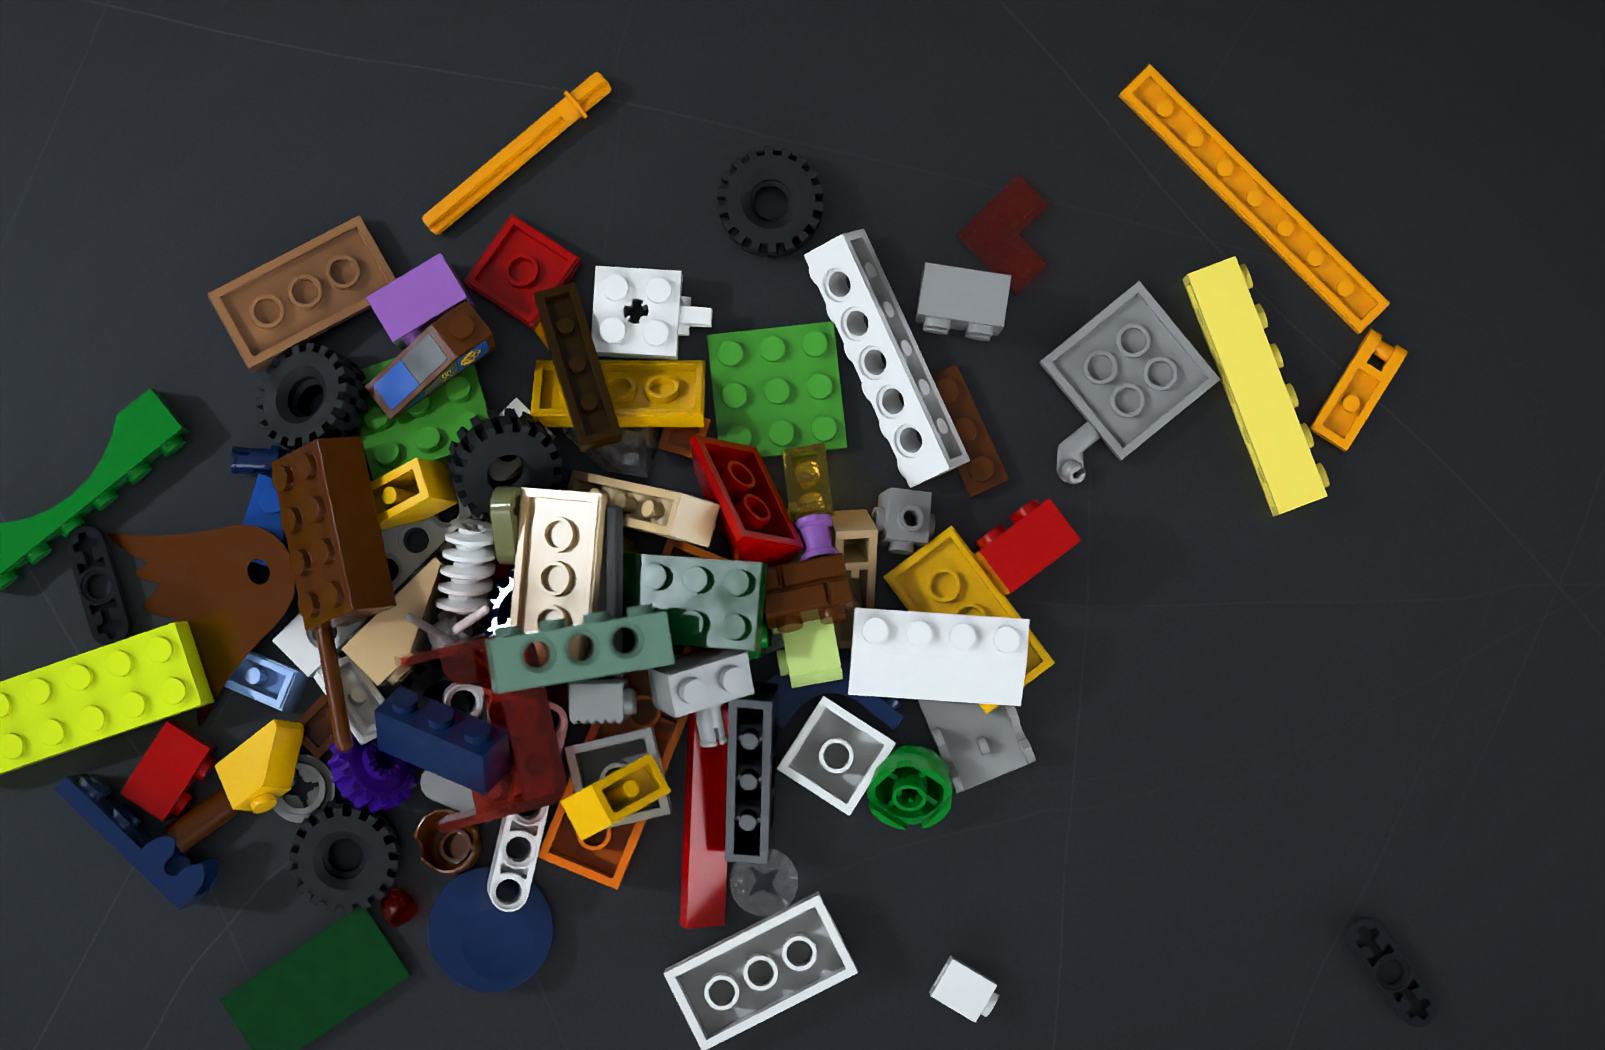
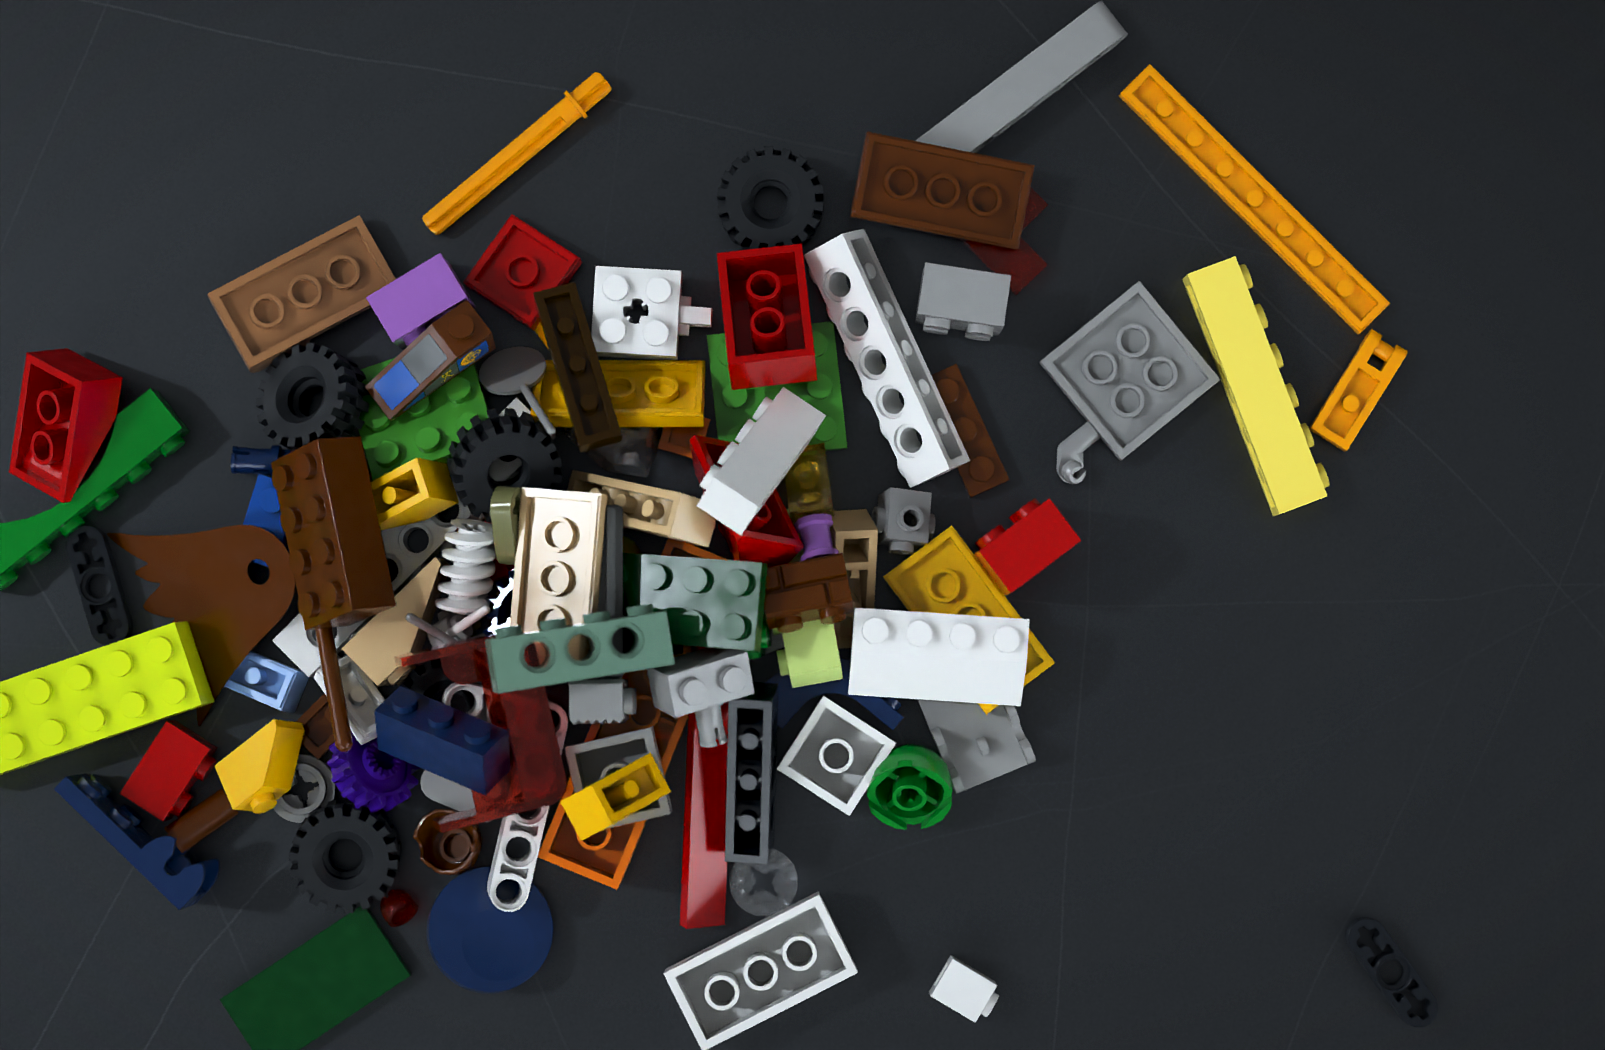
(61, 419): none -> red slope
(515, 372): none -> light grey piece
(760, 460): none -> white brick
(766, 316): none -> red brick
(942, 190): none -> reddish brown tile
(1029, 82): none -> light grey beam

